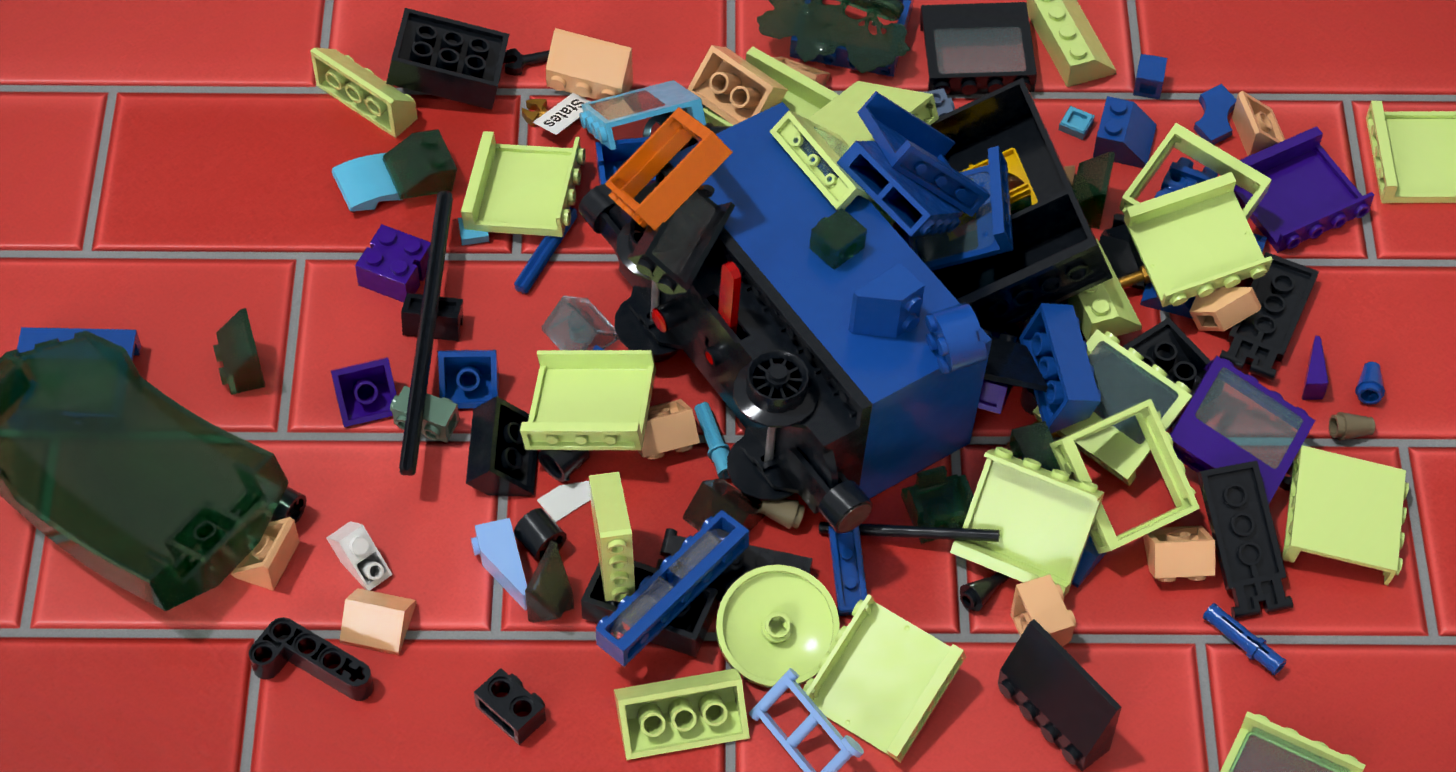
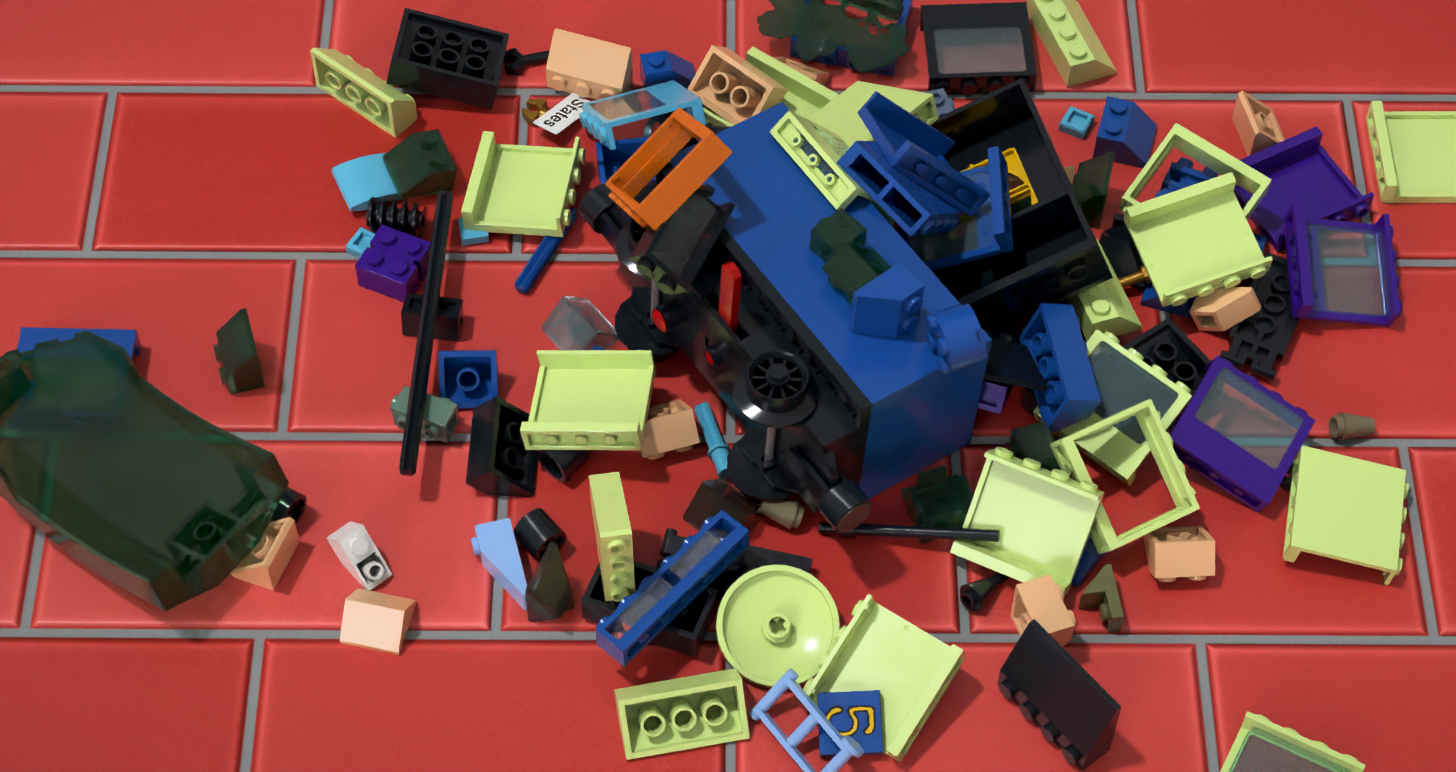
(314, 663): black beam -> none
(359, 242): none -> medium azure tile
(364, 391): dark purple slope -> none
(396, 218): none -> black piece
(504, 709): black brick -> none
(565, 499): white sticker -> none
(665, 67): none -> blue slope
(847, 569): blue tile -> none
(852, 715): none -> blue tile
(853, 267): none -> clear green slope
(1104, 594): none -> olive slope
(1150, 76): blue brick -> none
(1217, 106): blue tile -> none
(1244, 538): black hinge -> none
(1255, 647): blue pin -> none
(1316, 375): dark purple slope -> none
(1341, 269): none -> panel
(1370, 384): blue cone -> none

